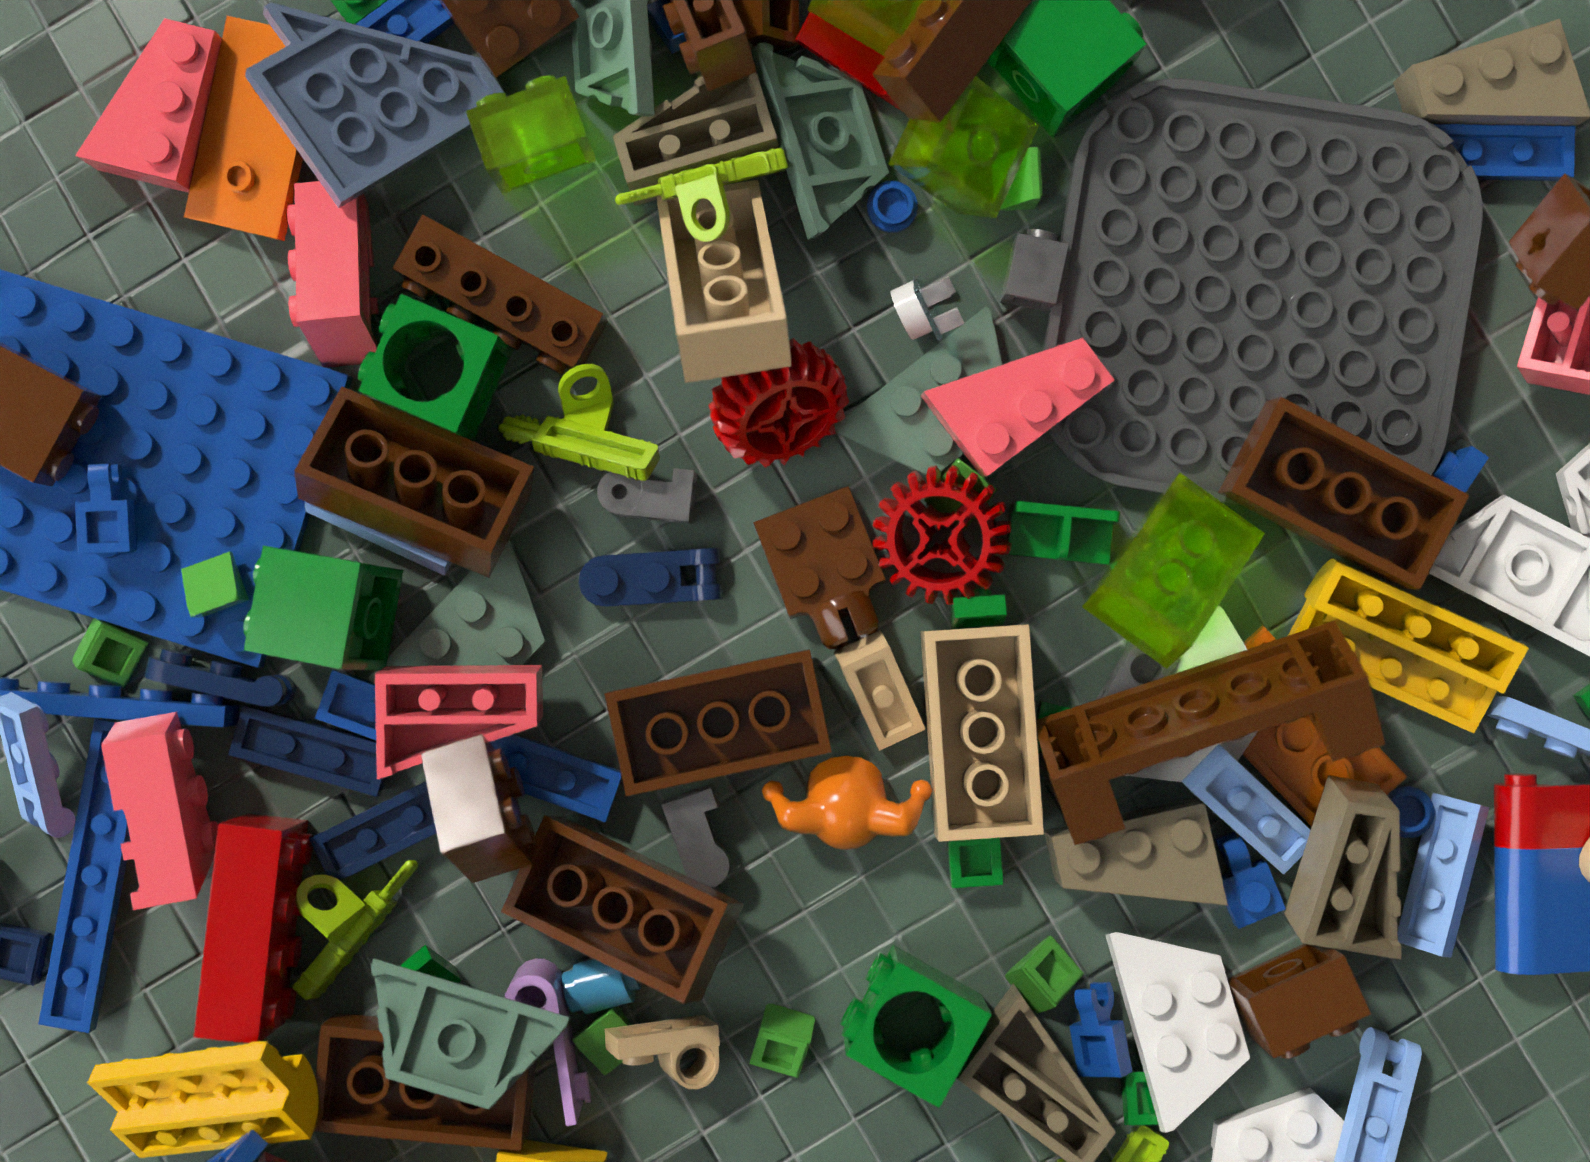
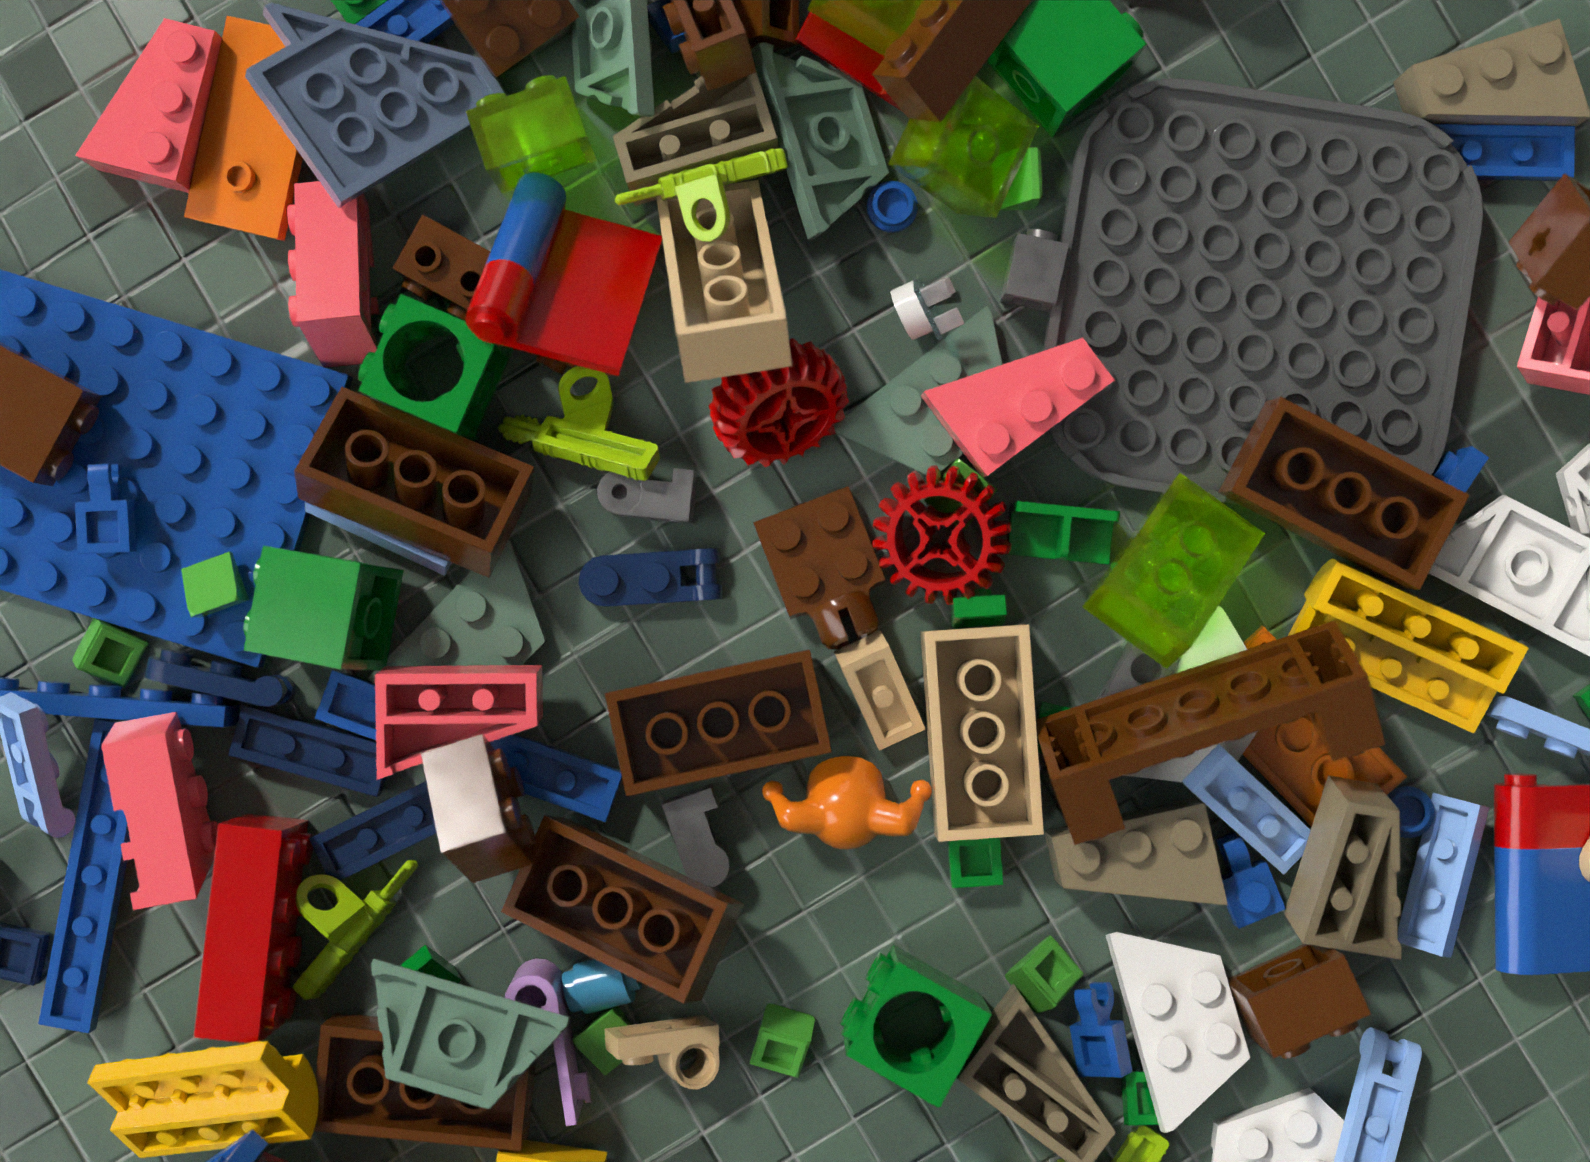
(562, 280): none -> red door

